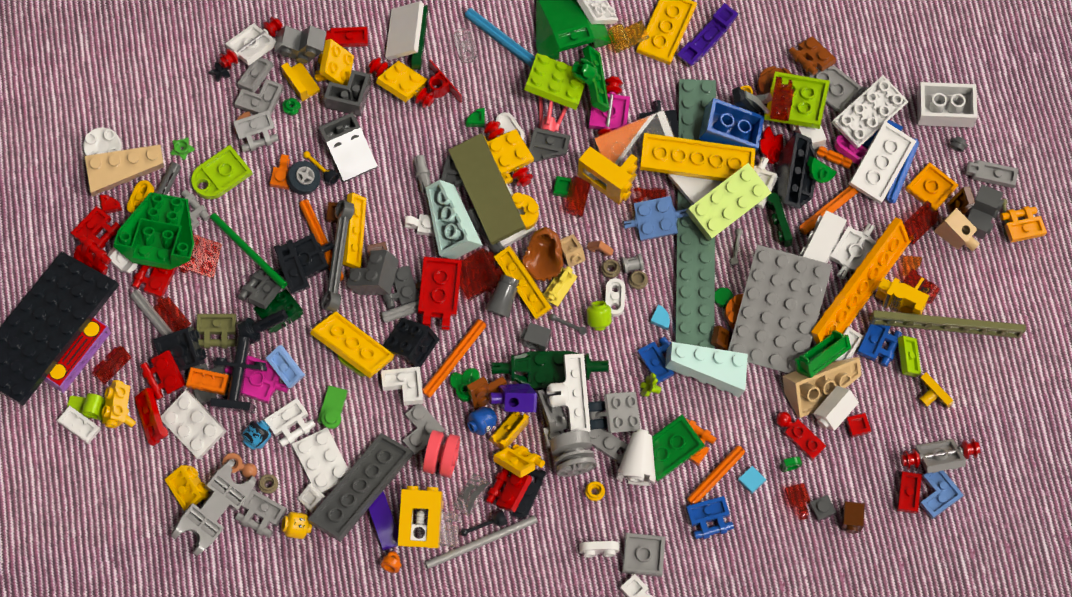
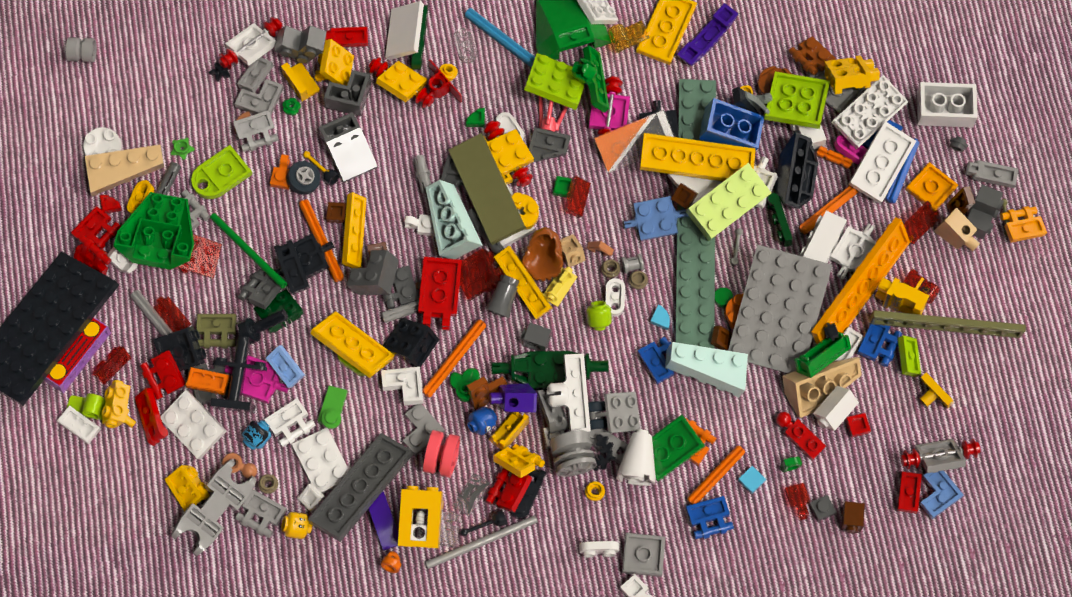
(80, 49): none -> light grey wheel
(157, 282): red plate -> none
(331, 299): dark grey piece -> none
(452, 71): none -> yellow plate
(582, 330): dark grey hinge -> none
(602, 441): none -> black animal
(607, 176): yellow brick -> none
(650, 385): lime plant -> none
(654, 193): clear red plate -> none
(684, 196): none -> reddish brown plate
(771, 145): red plate -> none
(782, 100): clear red hinge -> none
(819, 171): green plate -> none
(831, 331): none -> black plate
(850, 73): none -> yellow hips
(910, 262): clear orange tile -> none

